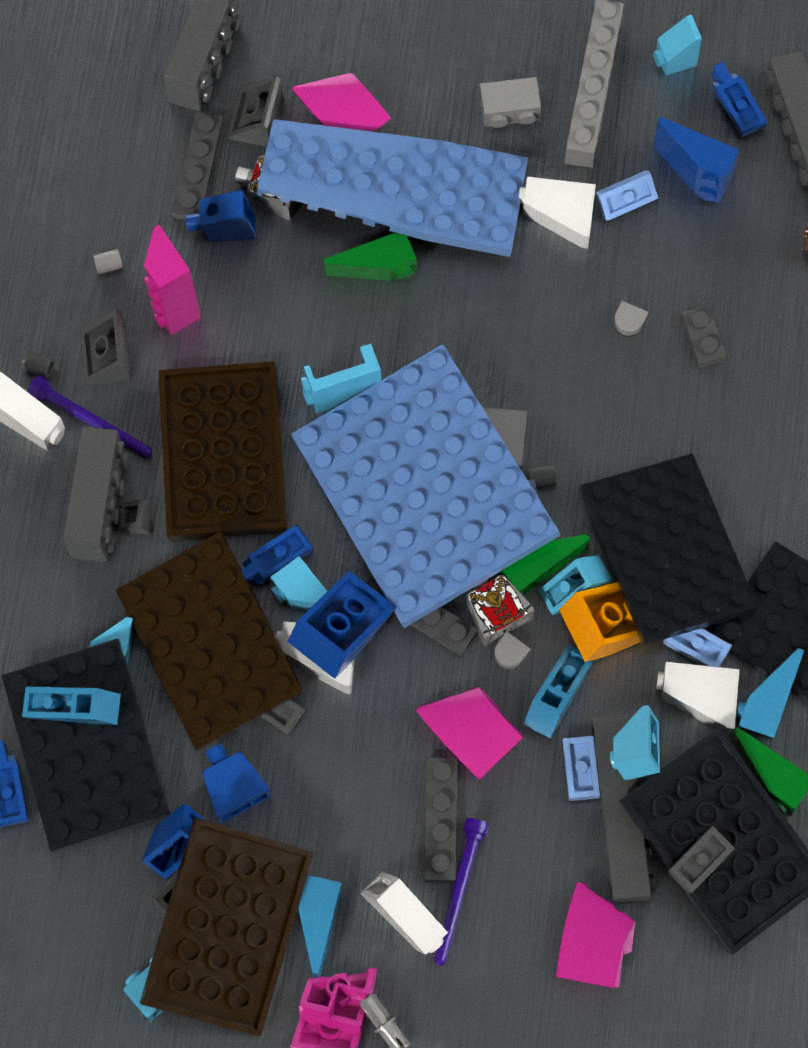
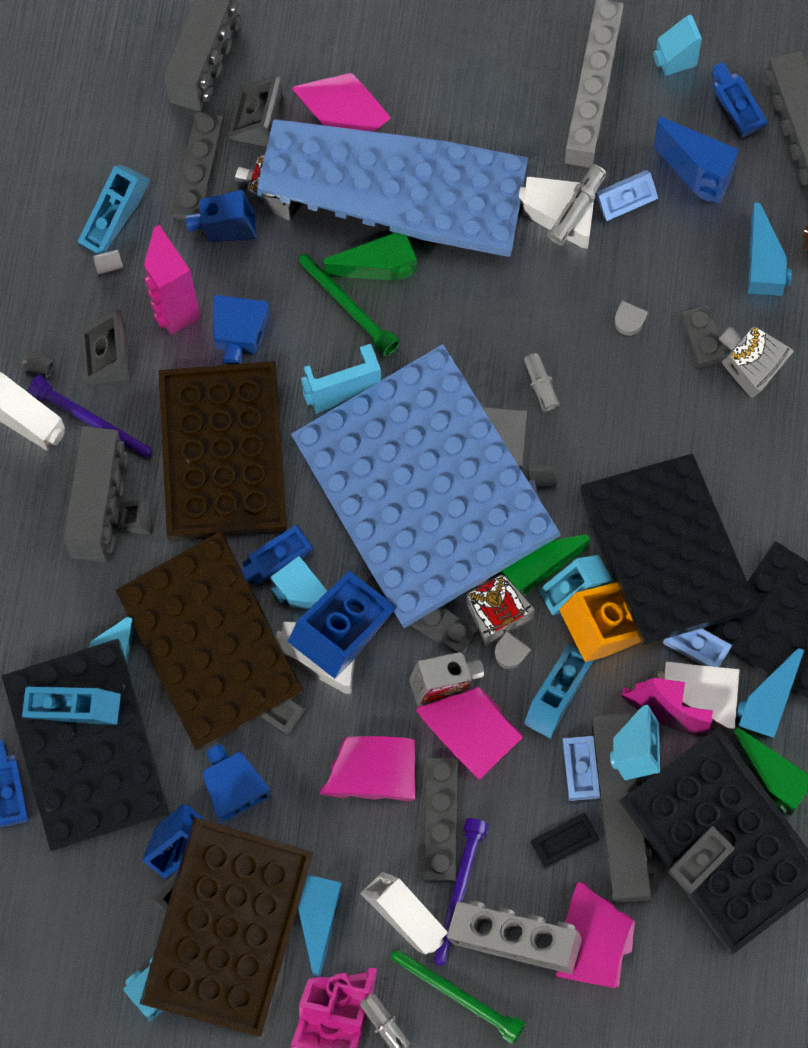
(113, 208): none -> dark azure slope
(238, 326): none -> blue torso
(373, 769): none -> dark pink slope
(385, 341): none -> green piece
(443, 677): none -> light grey torso
(508, 1027): none -> green piece
(510, 102): light grey brick -> none
(541, 383): none -> light grey axle
(558, 956): none -> light grey brick
(564, 841): none -> black tile
(582, 196): none -> light grey pin
(666, 701): none -> dark pink slope
(753, 358): none -> light grey torso
(766, 258): none -> dark azure slope

